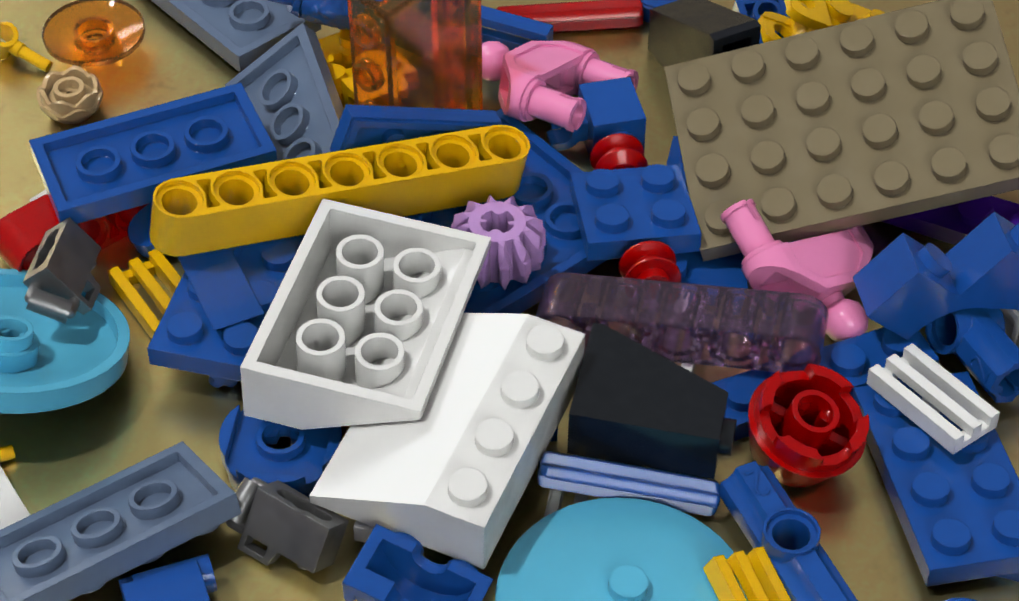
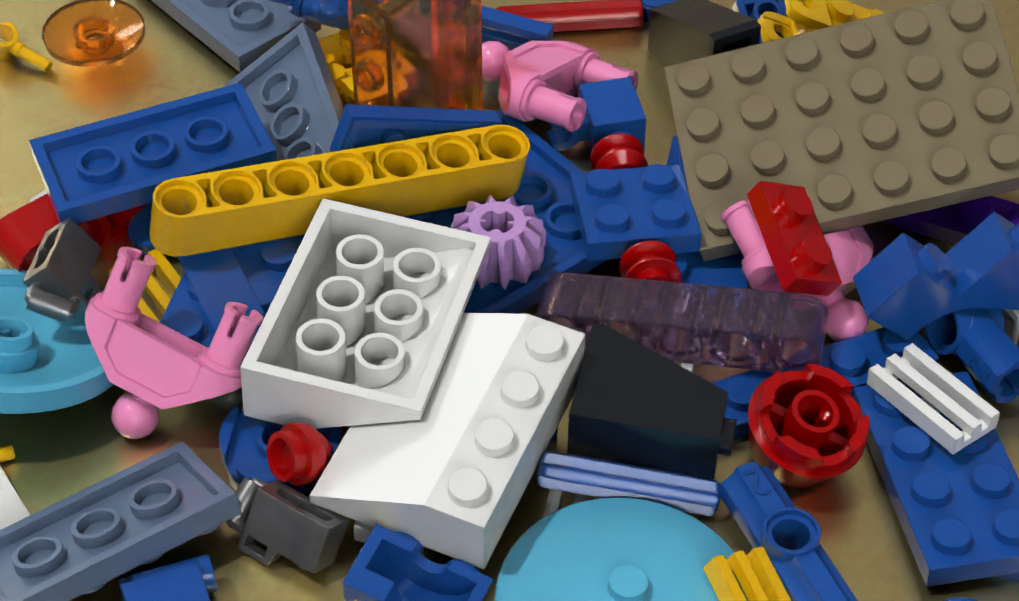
(70, 95): tan plate -> none
(154, 360): none -> bright pink connector
(298, 453): none -> red plate
(794, 238): none -> red plate

